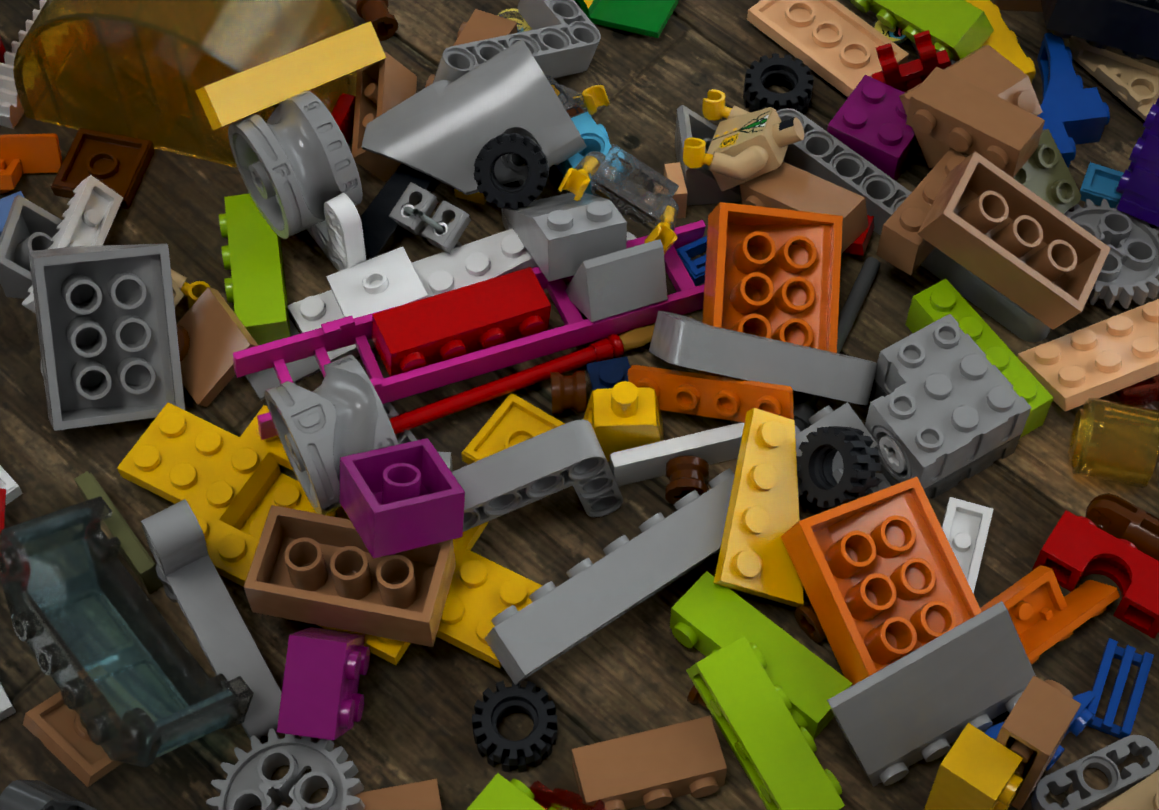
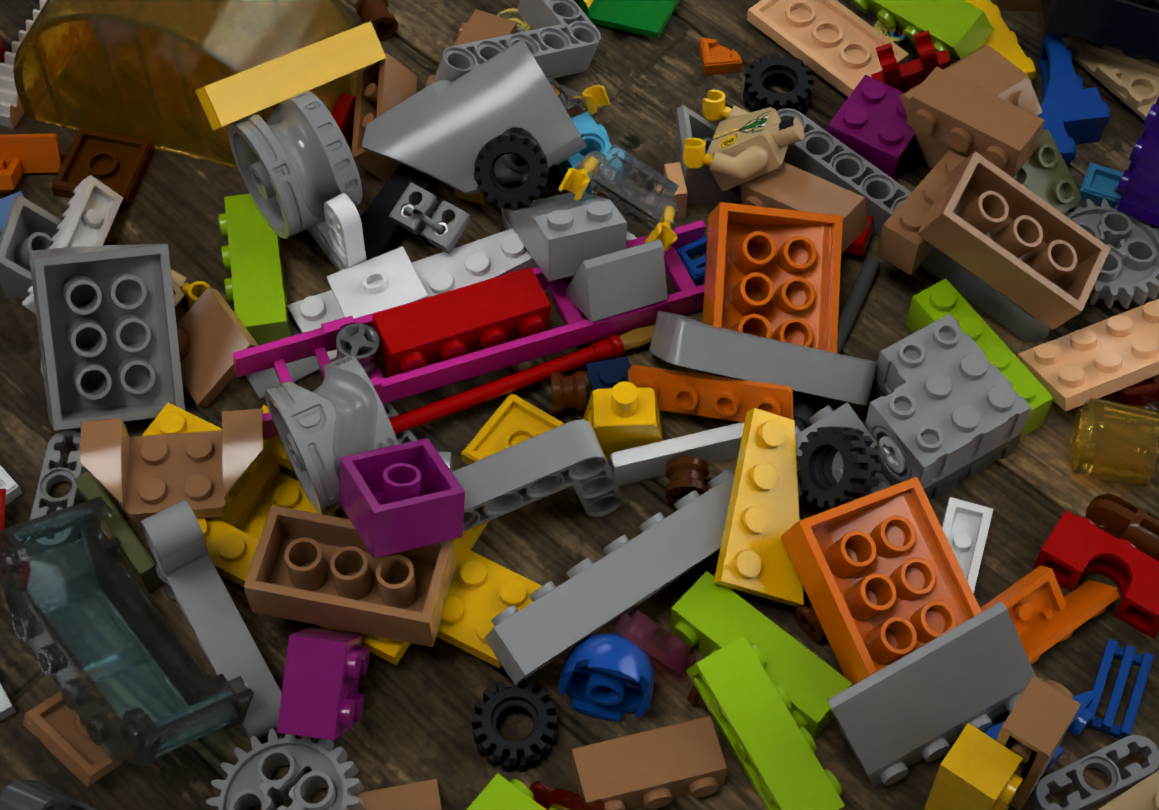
(55, 471): none -> light grey beam
(167, 468): none -> medium nougat piece
(359, 338): none -> flat silver wheel
(608, 677): none -> blue cylinder
(642, 632): none -> clear pink plate
(717, 58): none -> orange tile

